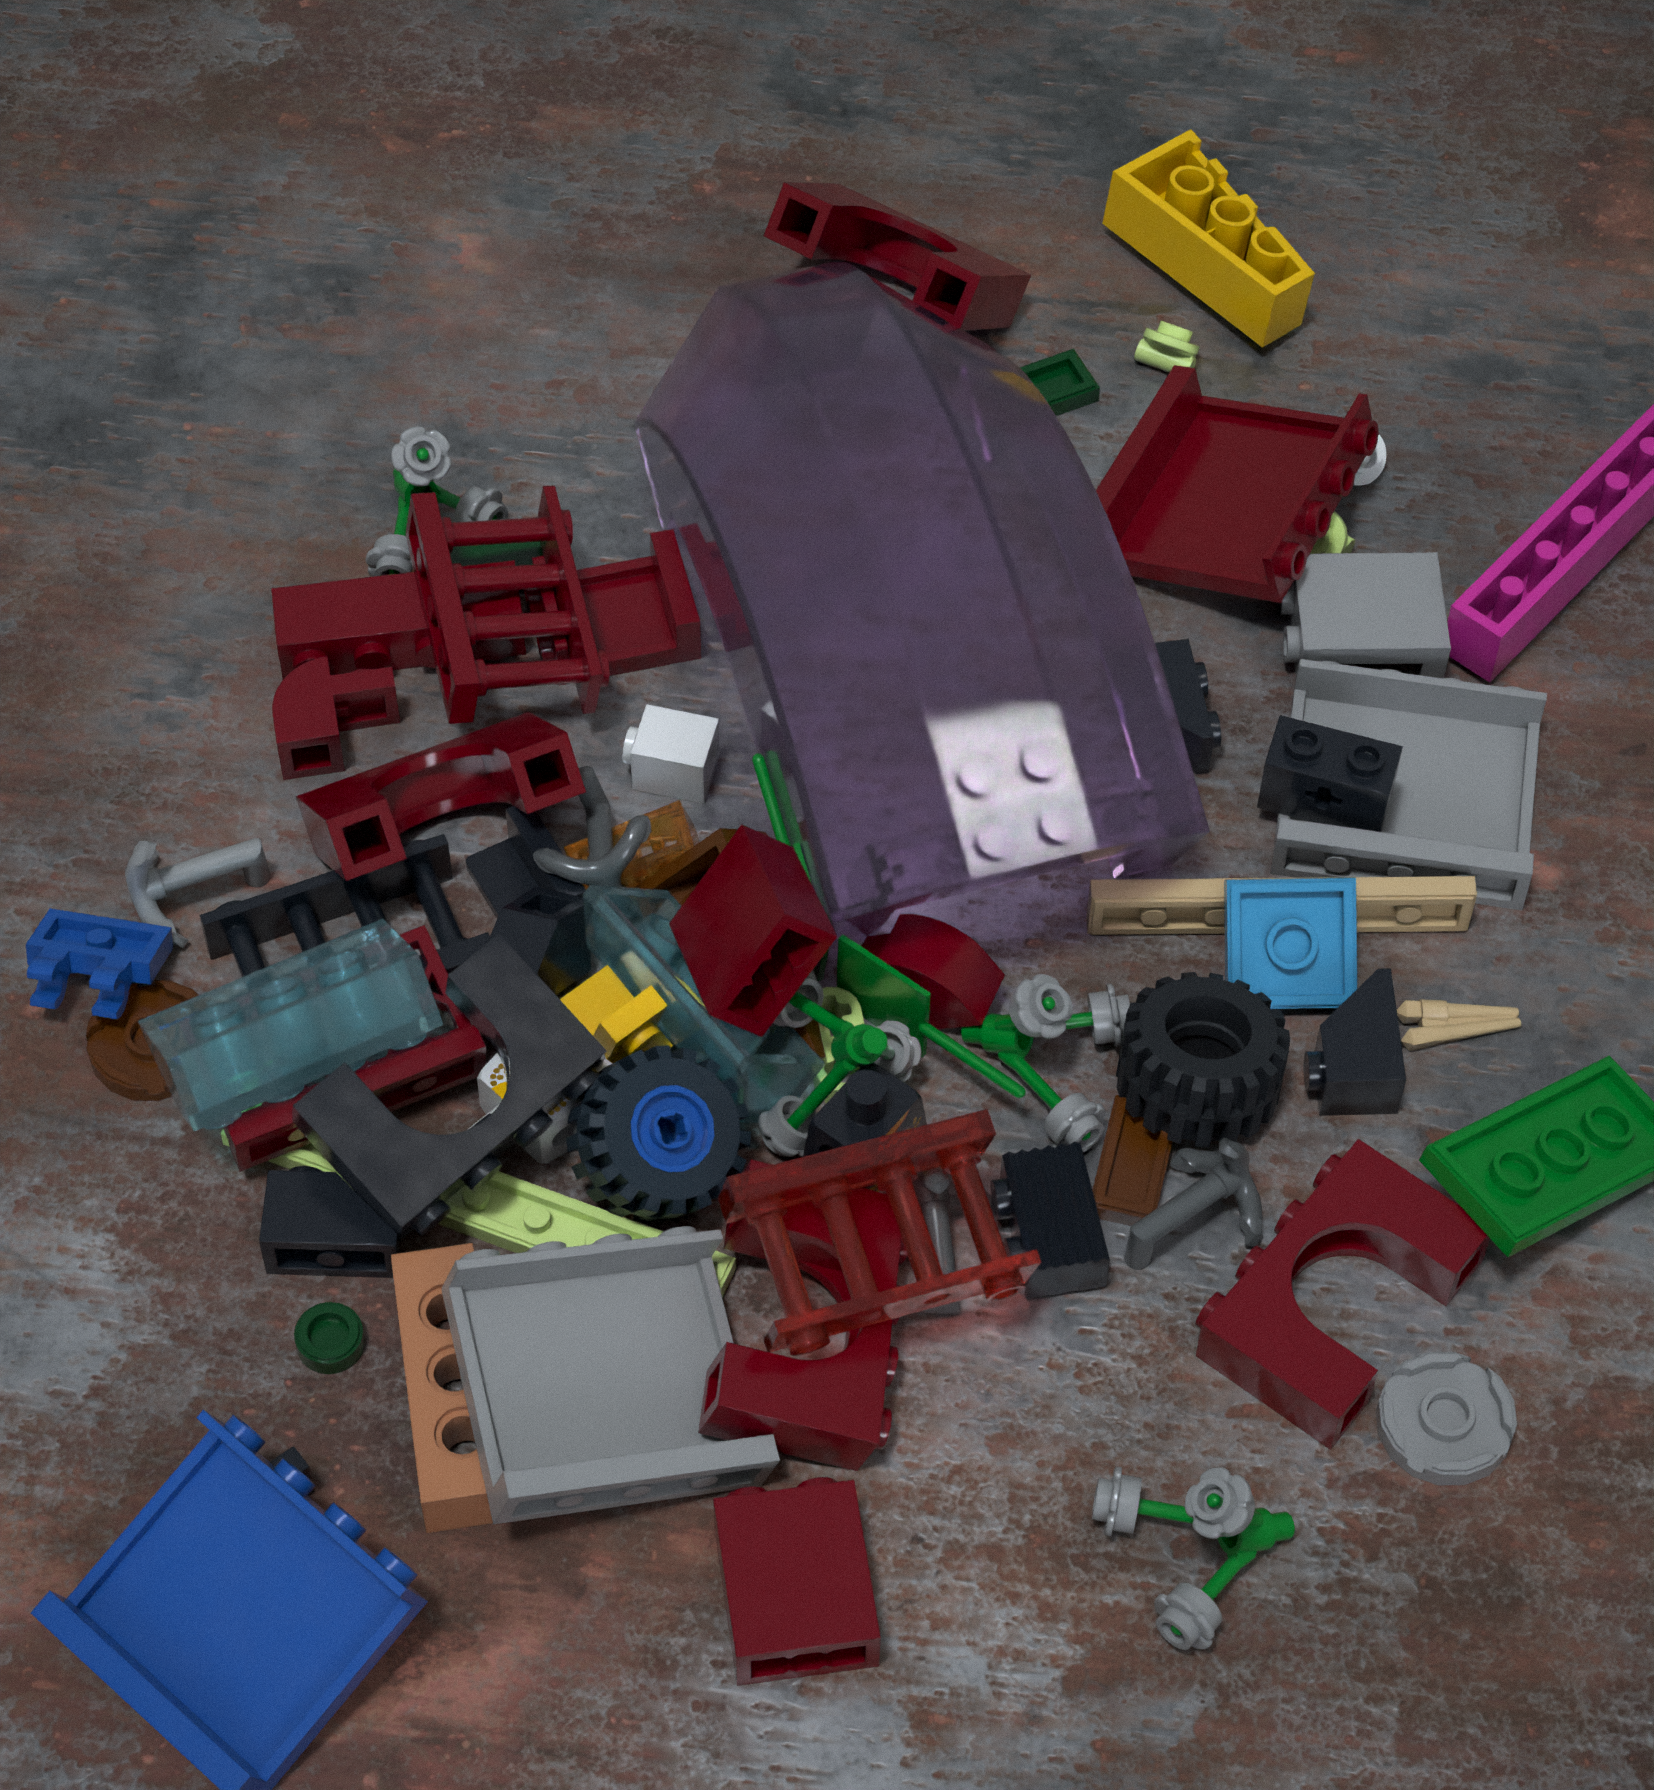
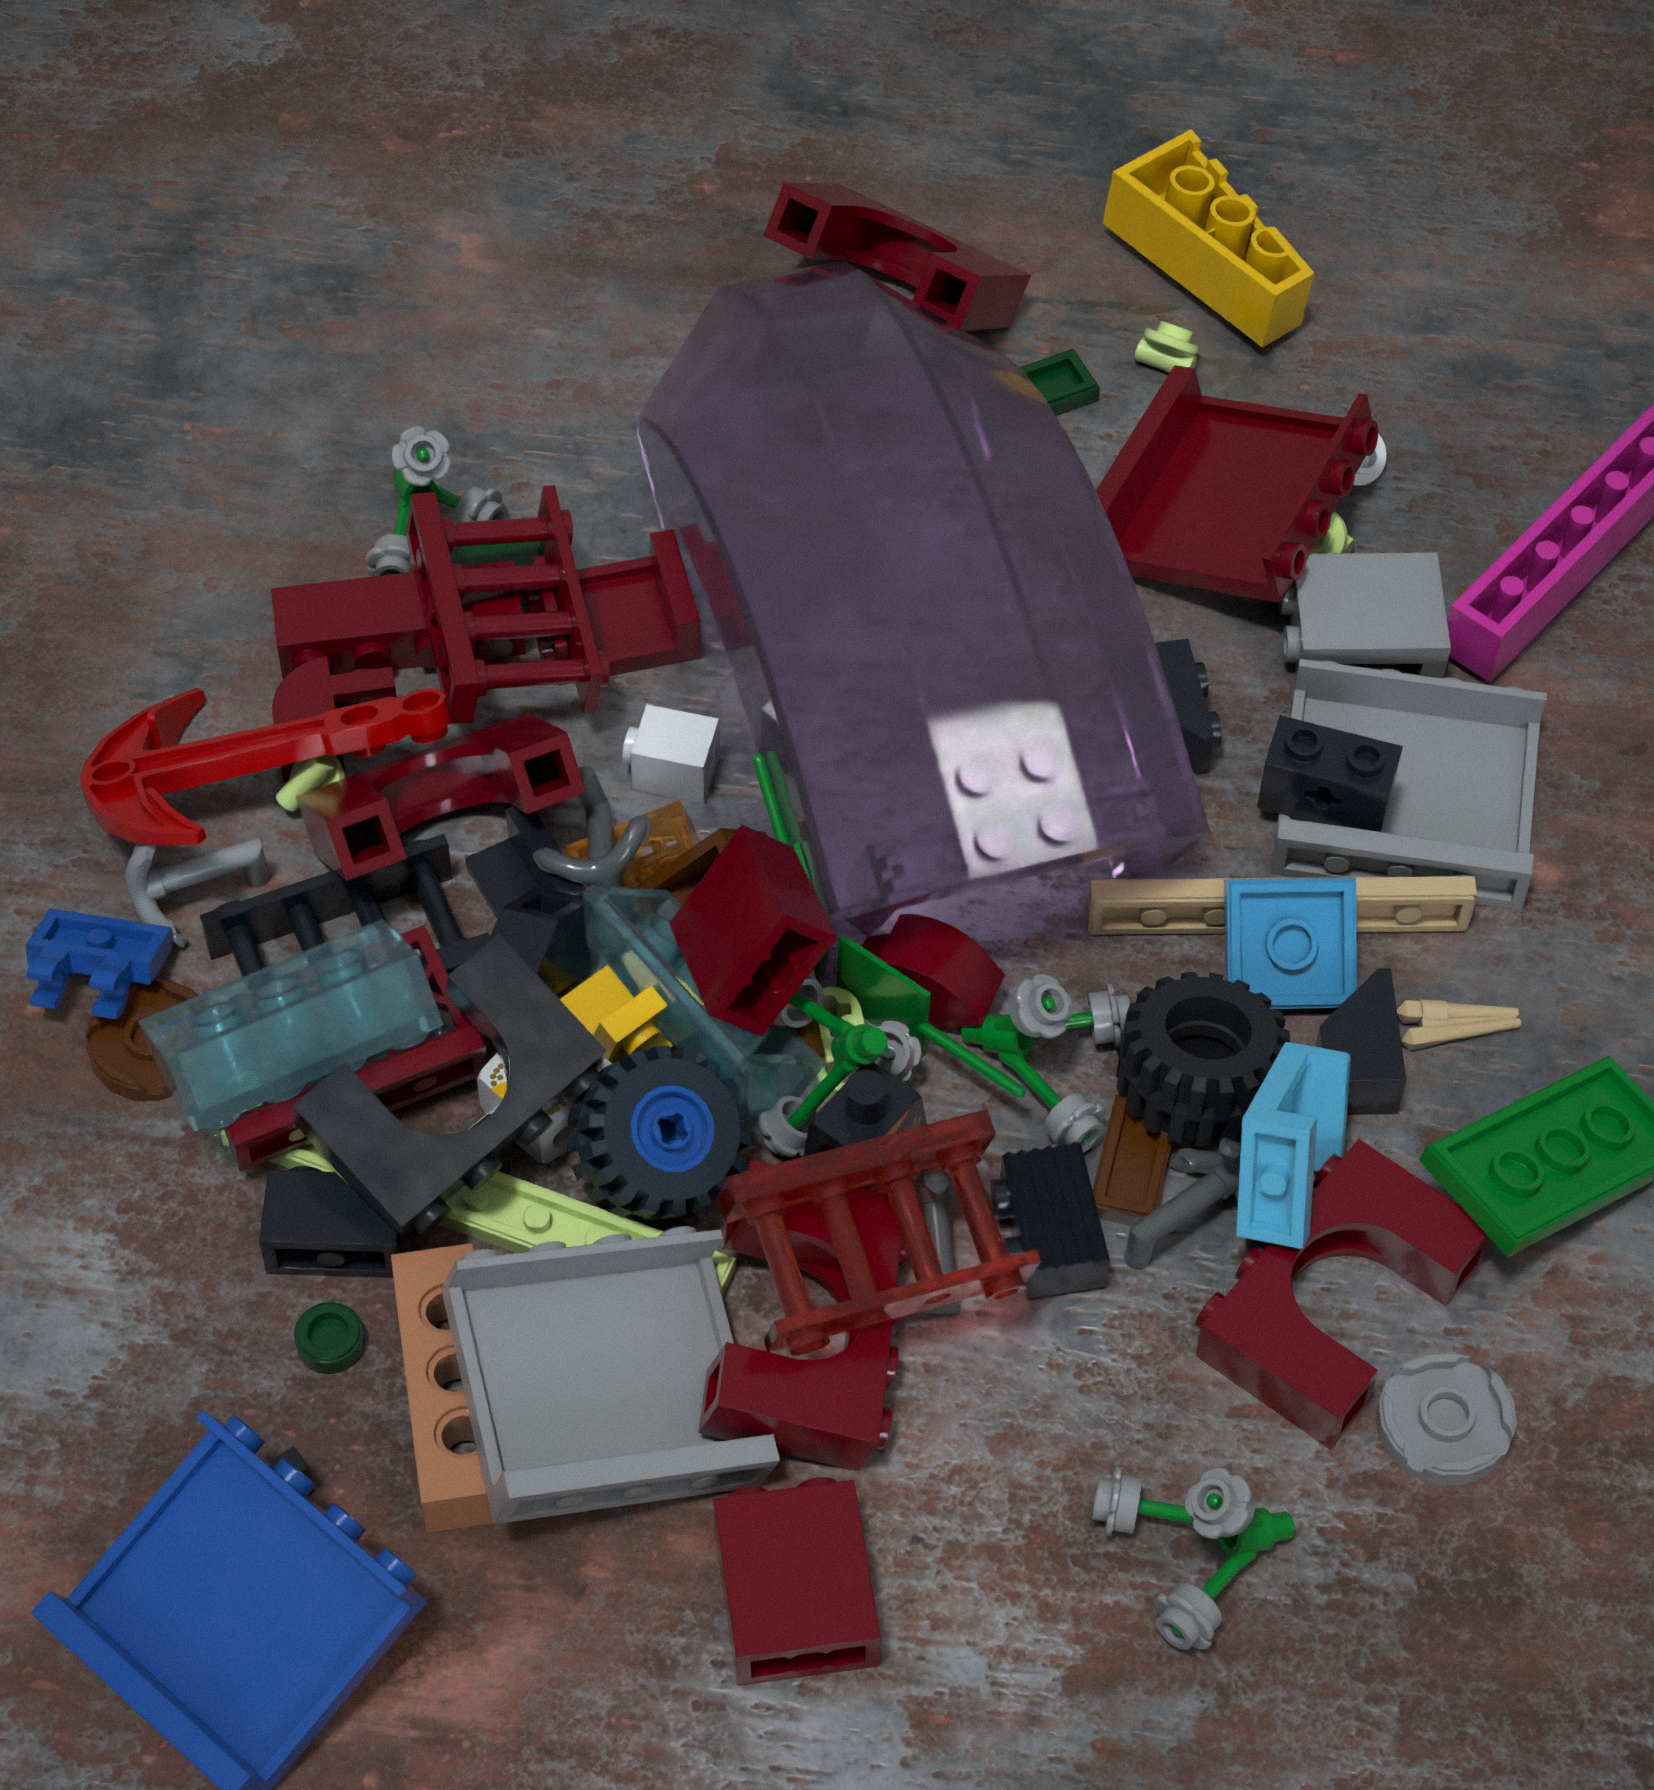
(141, 761): none -> red piece
(307, 776): none -> yellowish green plate
(1286, 1137): none -> medium azure panel

